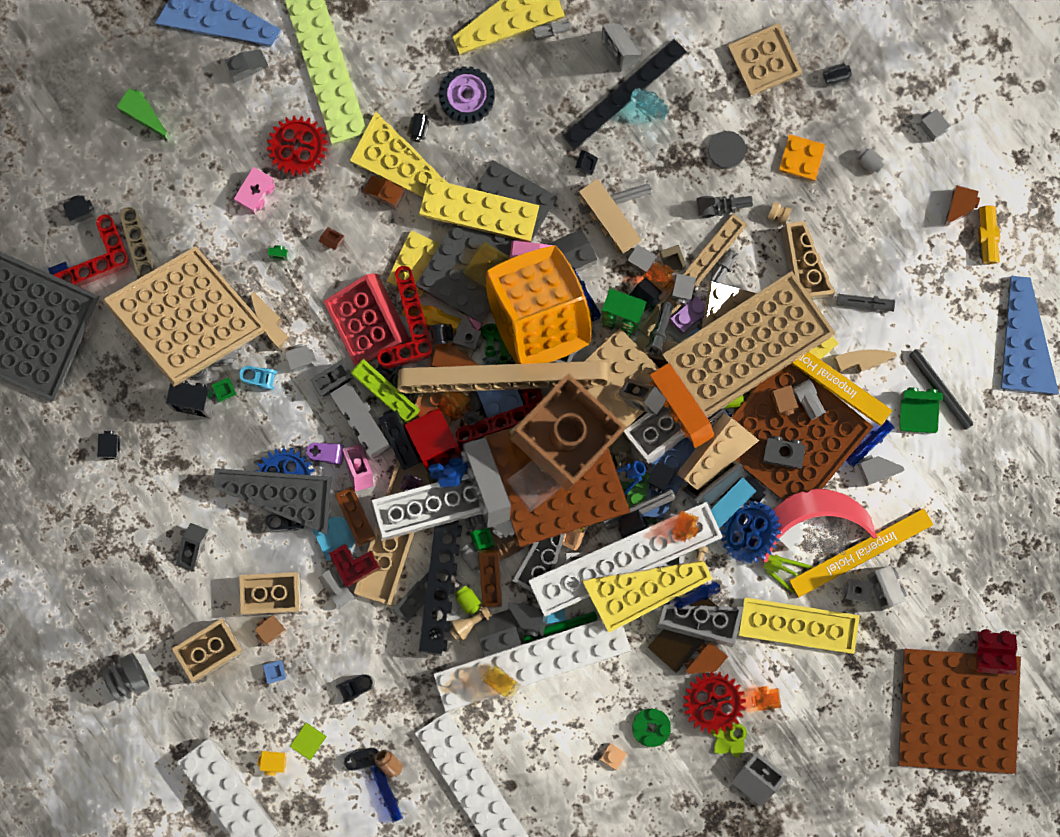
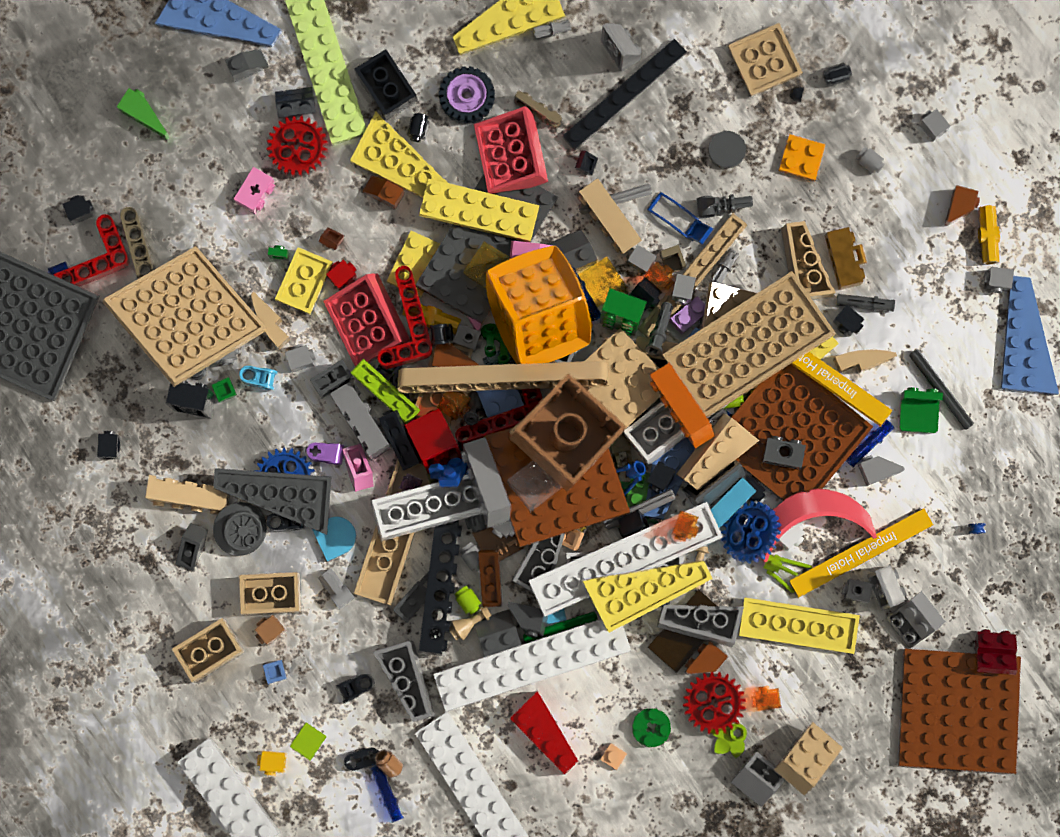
(124, 678): dark grey wheel -> none
(185, 495): none -> tan wedge
(239, 528): none -> dark grey wheel
(295, 102): none -> black brick
(303, 280): none -> light yellow plate
(342, 274): none -> red brick
(352, 569): dark red plate -> none
(355, 516): dark orange plate -> none
(386, 84): none -> black brick
(407, 679): none -> light grey wedge
(482, 539): green plate -> none
(500, 682): clear yellow torso -> none
(511, 151): none -> coral slope
(539, 109): none -> dark tan hinge
(541, 728): none -> red wedge
(600, 279): none -> clear yellow tile
(642, 396): dark grey brick -> none
(649, 103): clear light blue gear -> none
(697, 231): none -> blue piece
(702, 592): clear blue pin -> none
(779, 213): tan wheel -> none
(784, 401): medium nougat brick -> none
(796, 93): none -> black hinge
(807, 396): light grey piece -> none
(808, 758): none -> tan brick
(827, 535): clear plate -> none
(841, 249): none -> pearl gold piece
(848, 321): none -> black brick
(915, 620): none -> light grey slope
(977, 528): none -> blue bush
(999, 279): none -> light grey brick

